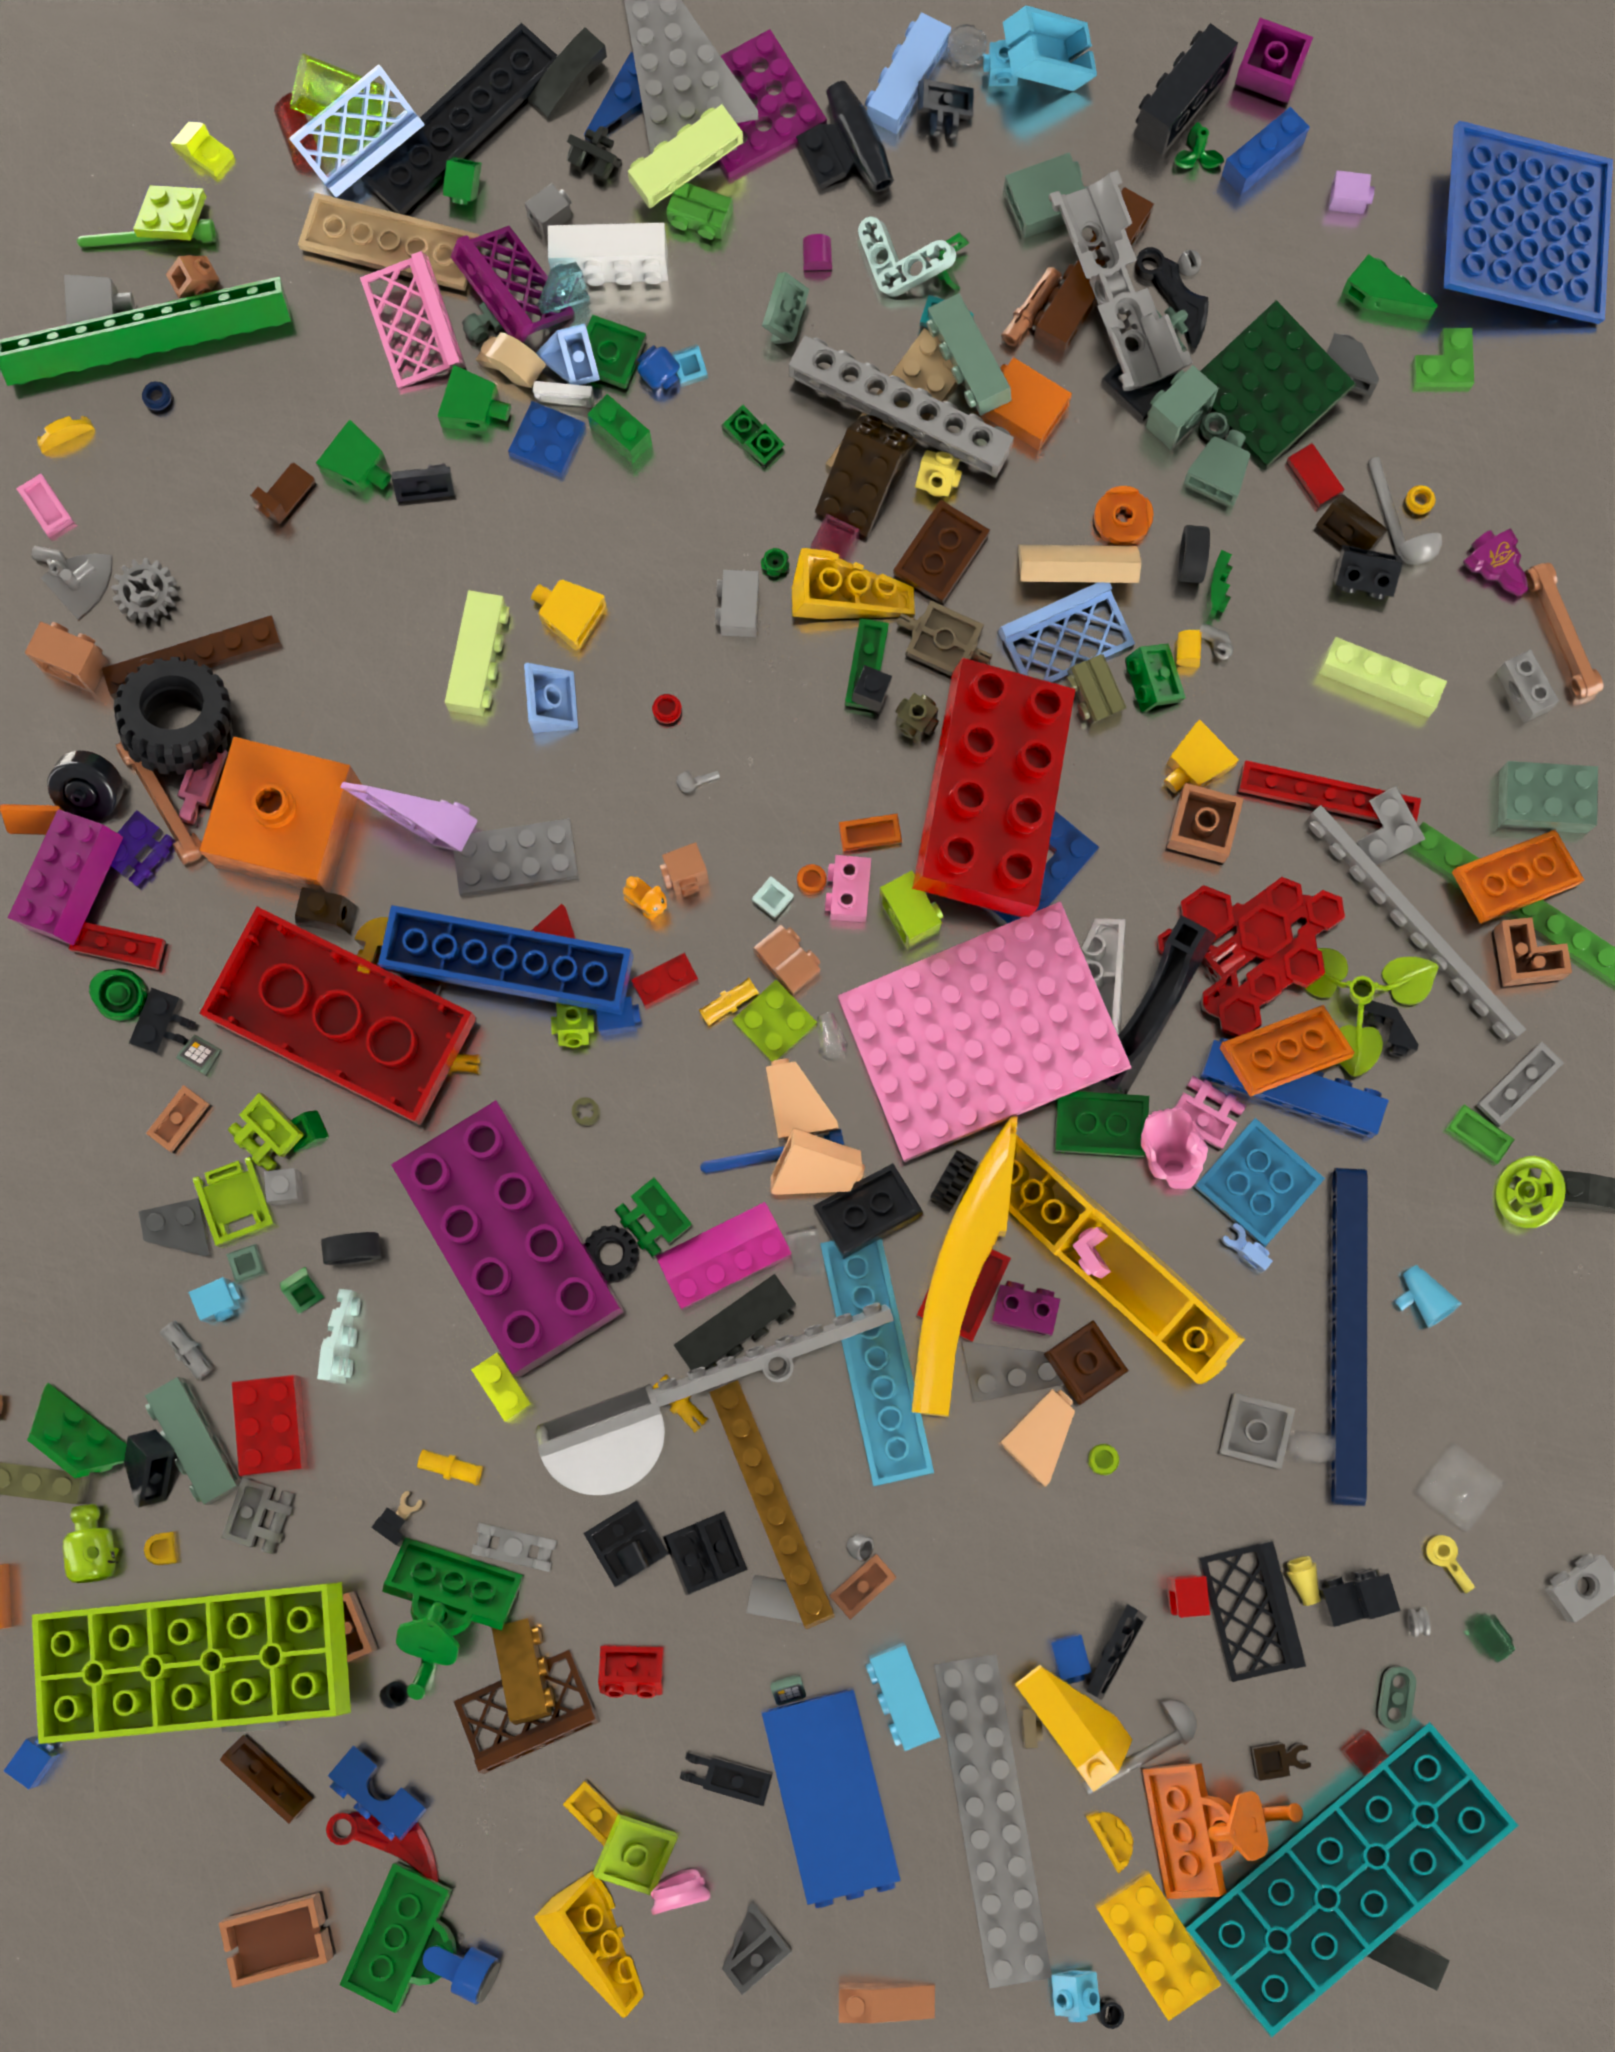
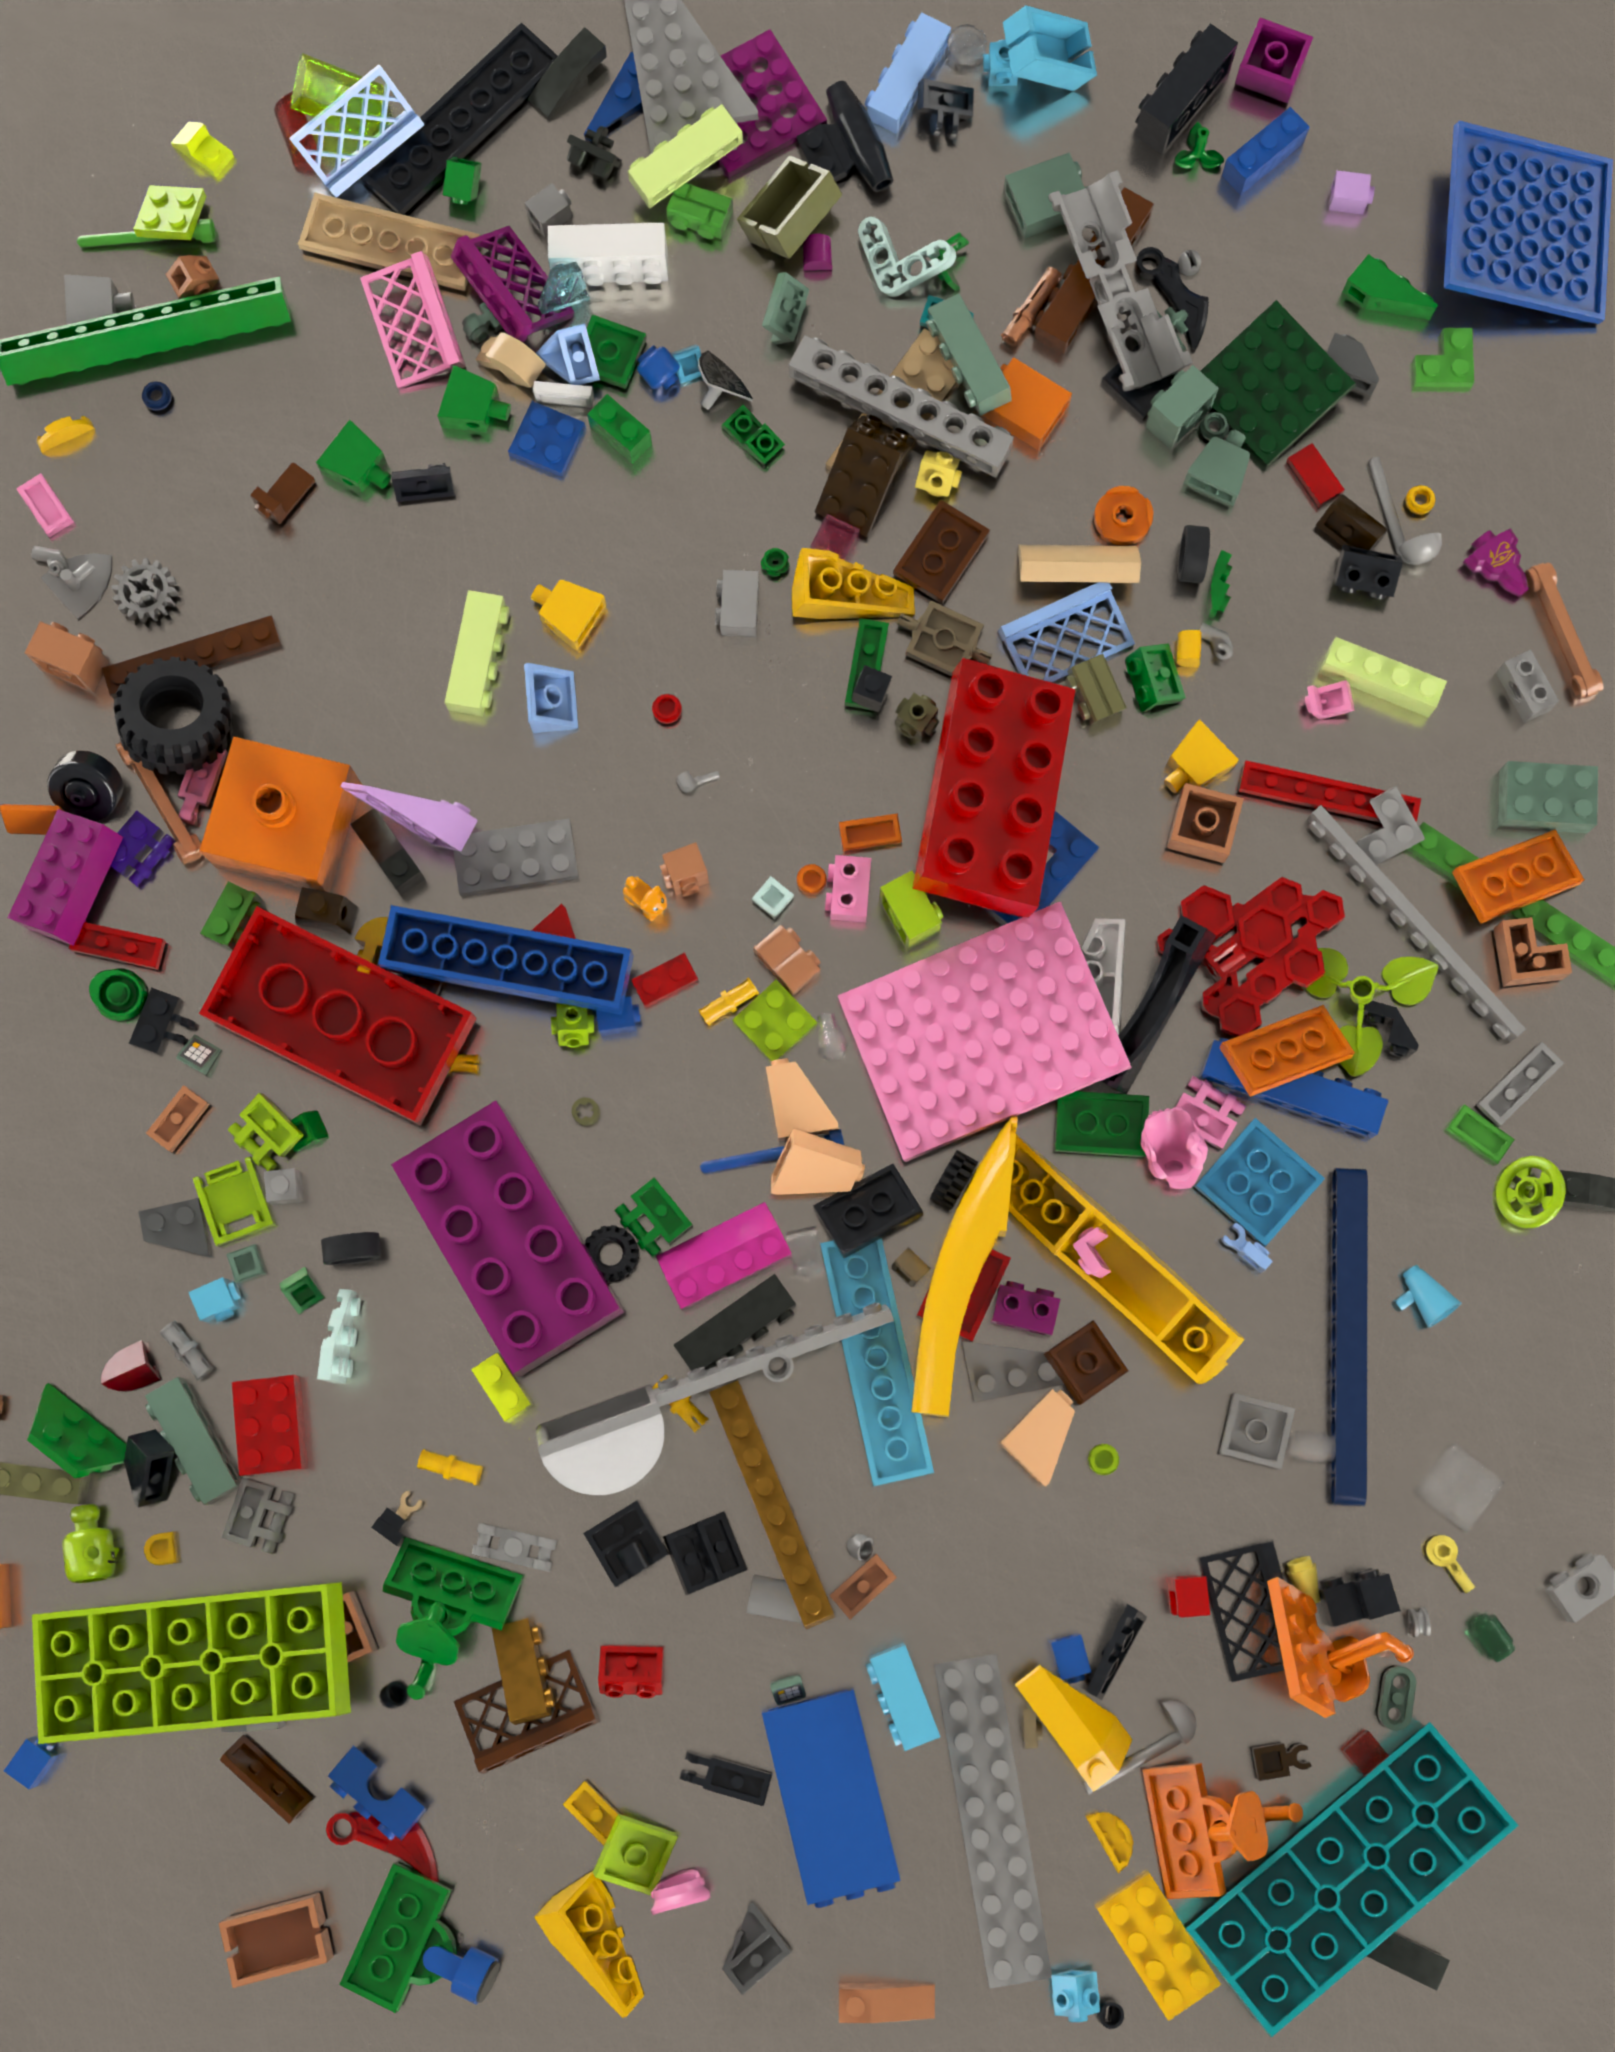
(129, 1369): none -> dark red brick
(230, 915): none -> bright green bracket
(387, 851): none -> pearl dark grey slope
(718, 379): none -> shield
(789, 206): none -> olive piece
(910, 1267): none -> dark tan brick
(1315, 1666): none -> orange plate
(1329, 700): none -> bright pink bracket

